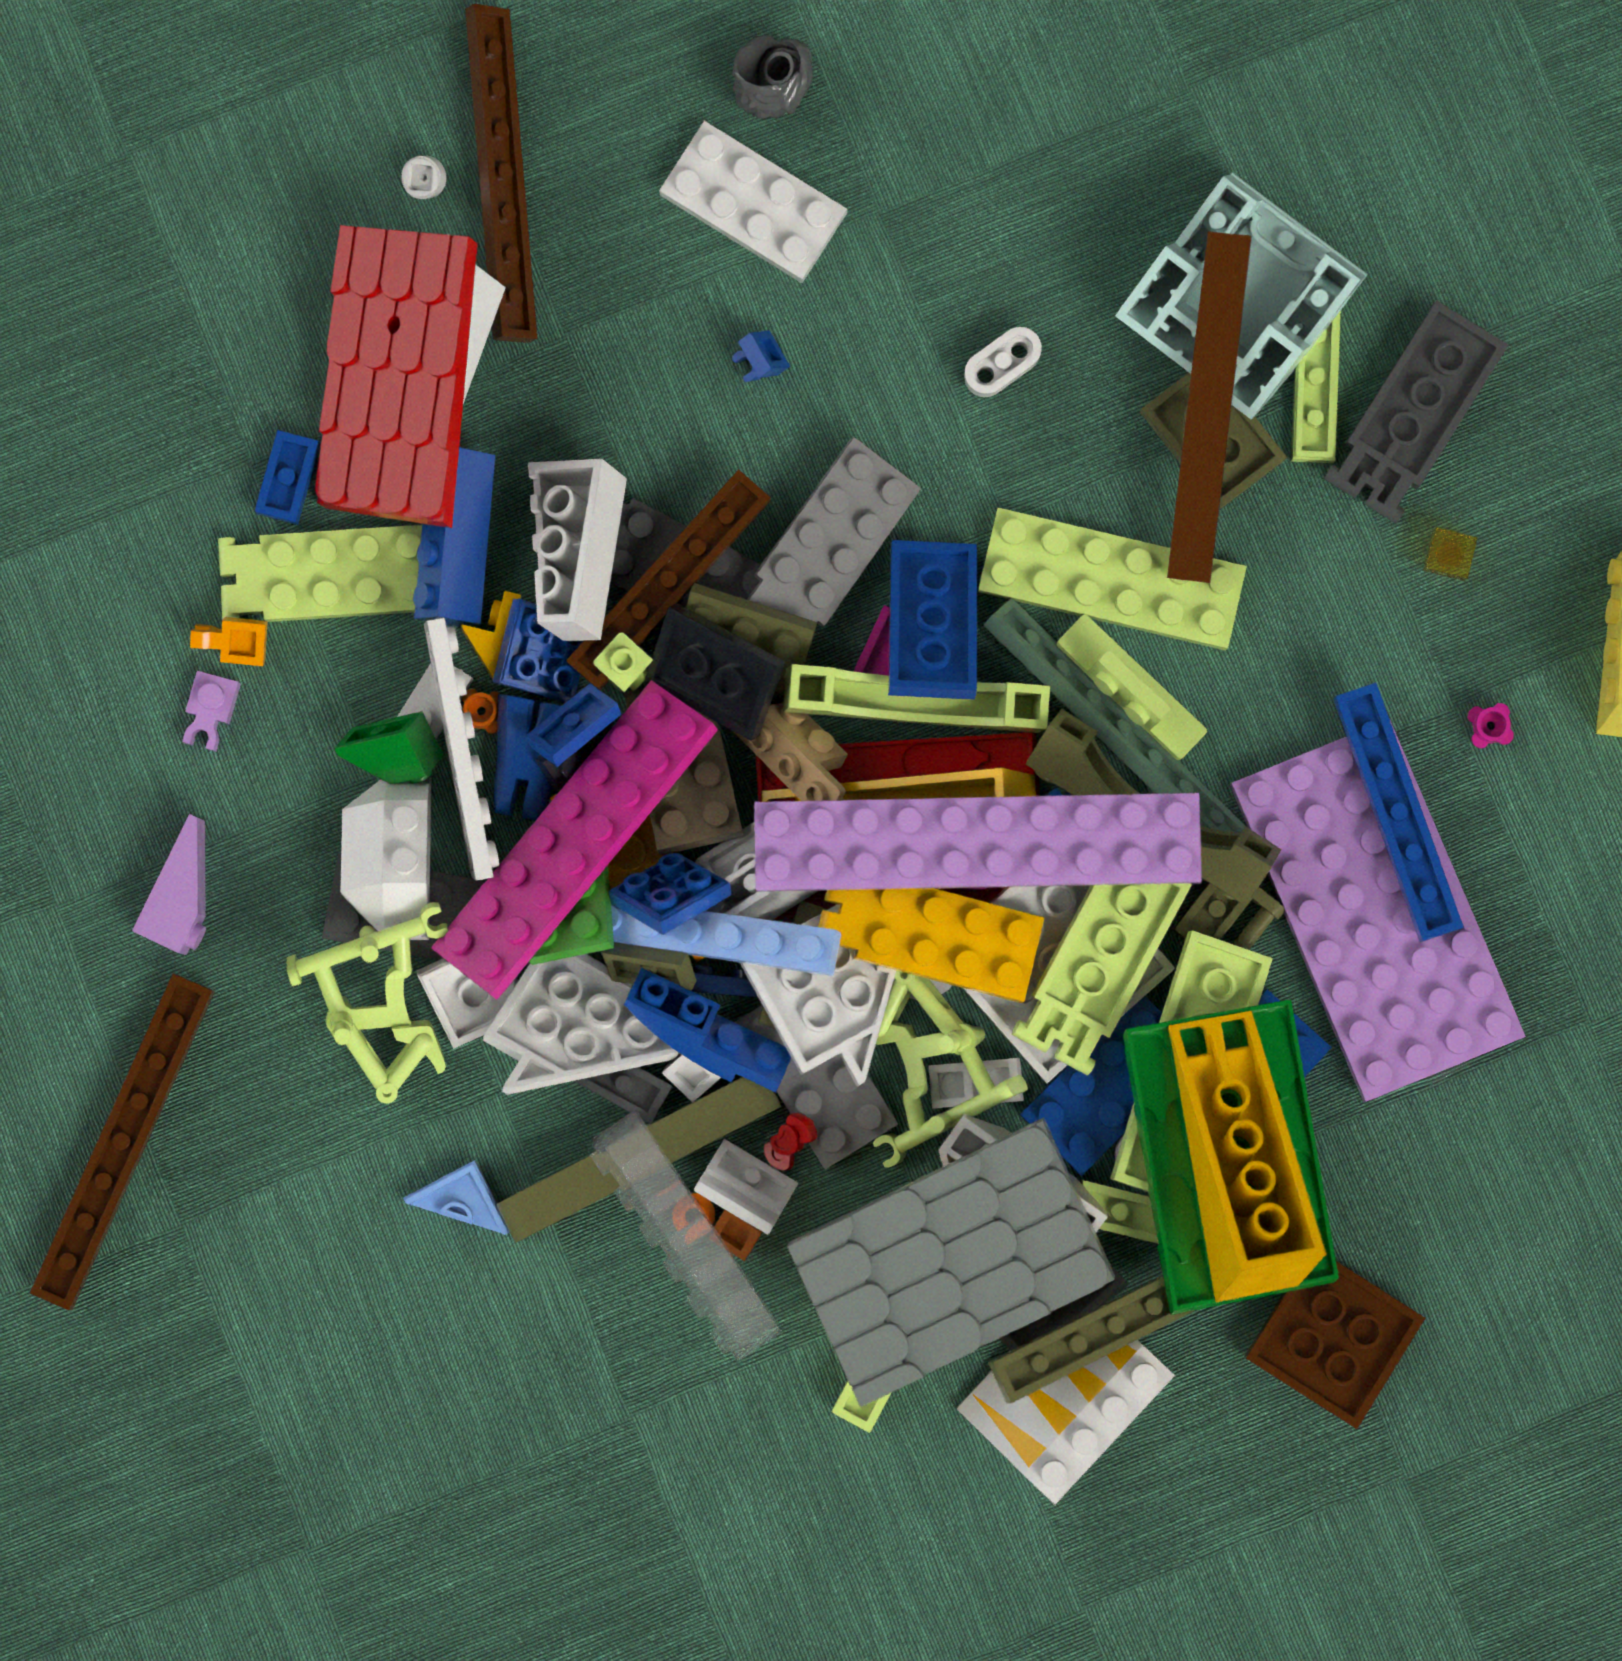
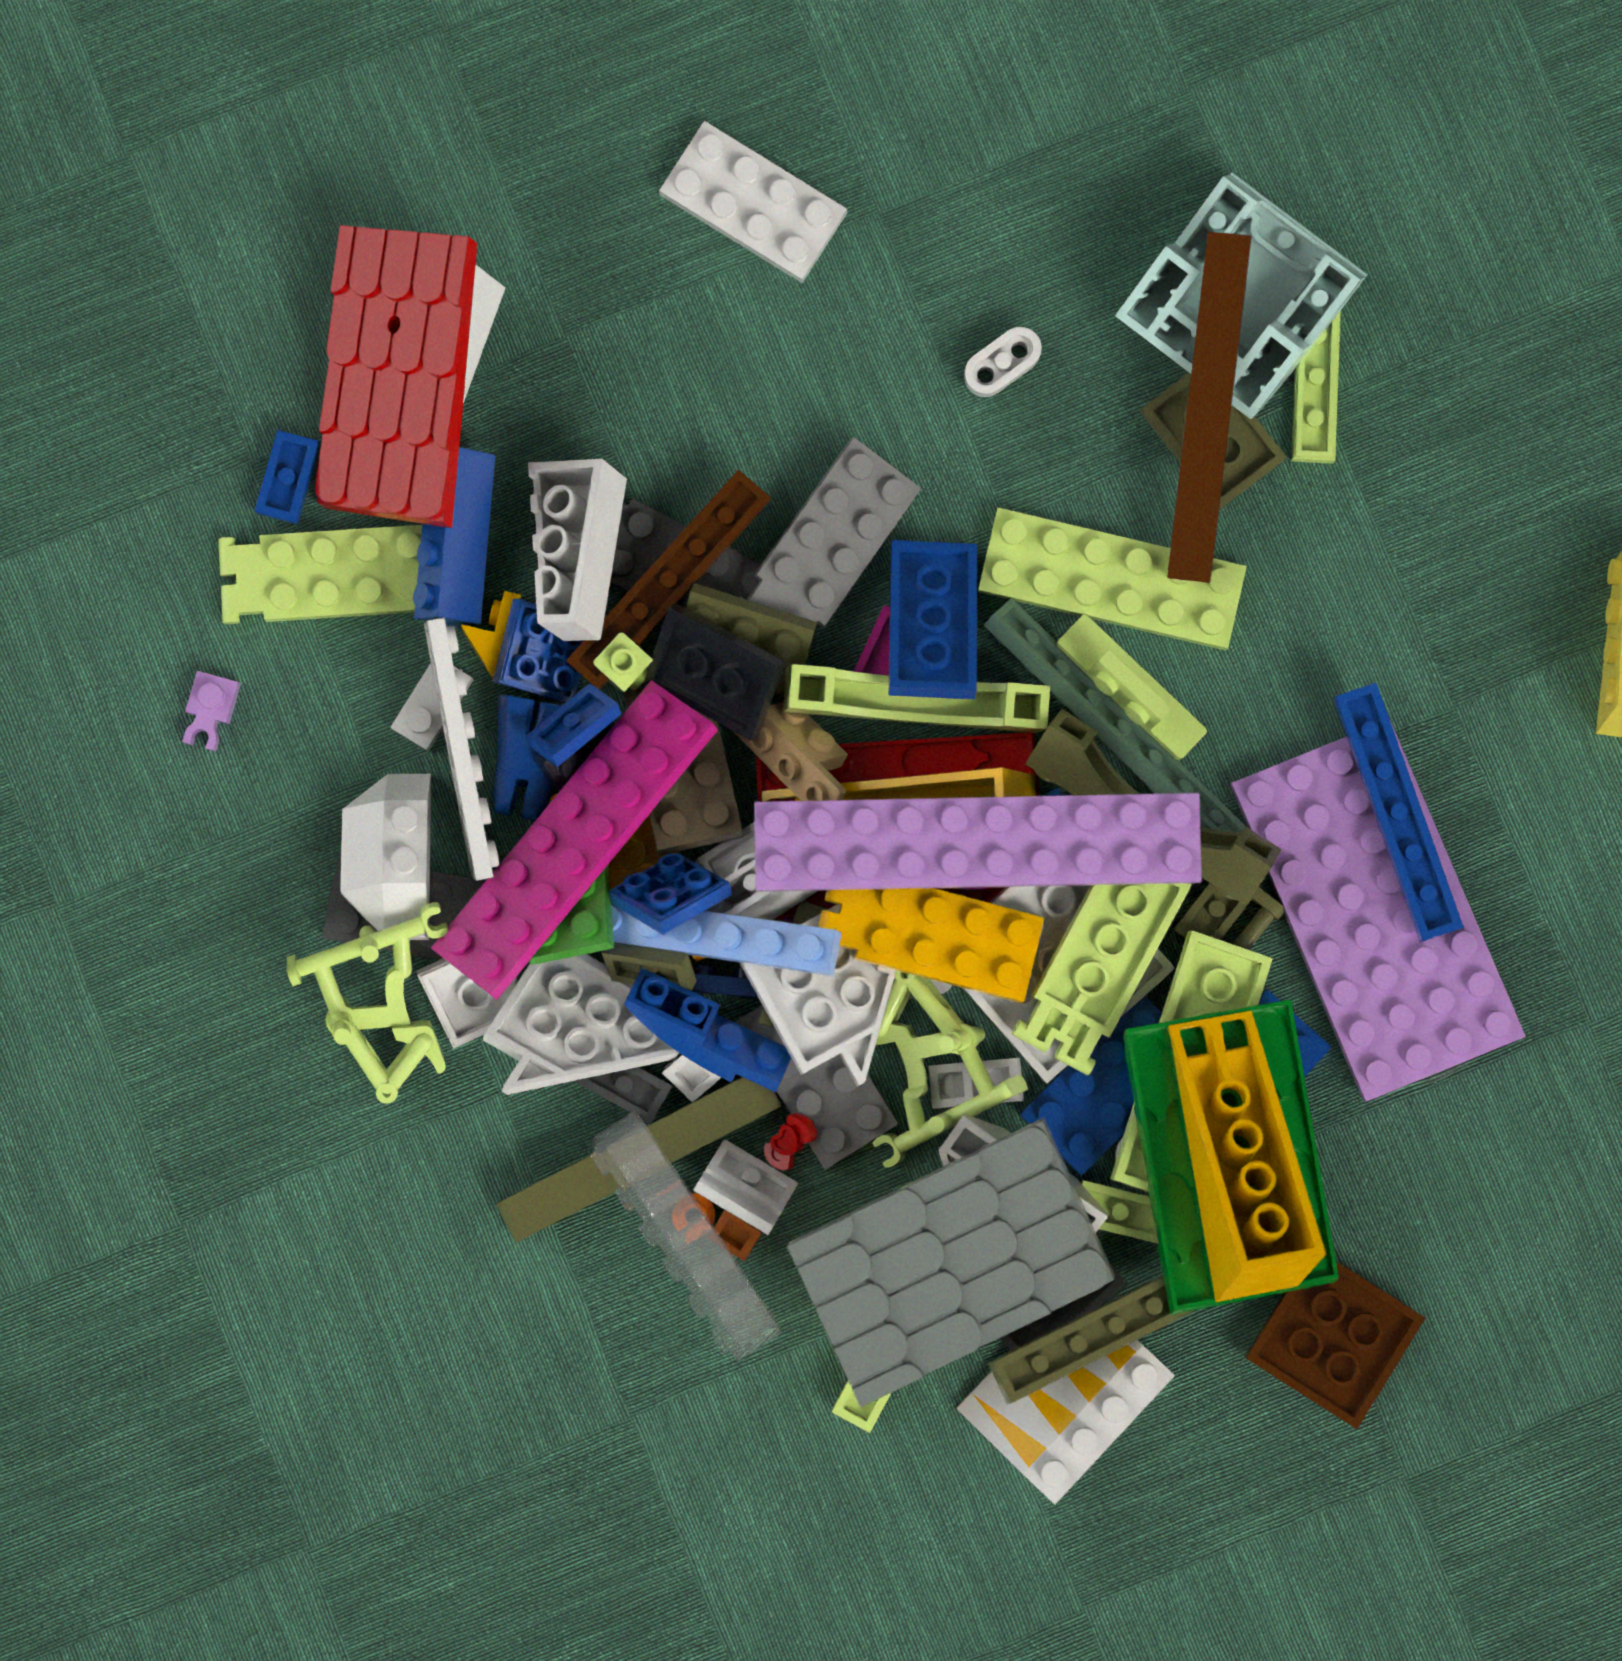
(122, 1142): reddish brown plate -> none
(177, 901): lavender slope -> none
(239, 640): light orange plate -> none
(393, 748): green slope -> none
(423, 177): white tile -> none
(463, 1197): light blue tile -> none
(476, 700): orange plate -> none
(501, 170): reddish brown plate -> none
(763, 355): blue tile -> none
(771, 76): dark grey hair -> none
(1417, 409): dark grey hinge -> none
(1450, 554): clear yellow plate -> none
(1499, 717): dark pink plate -> none

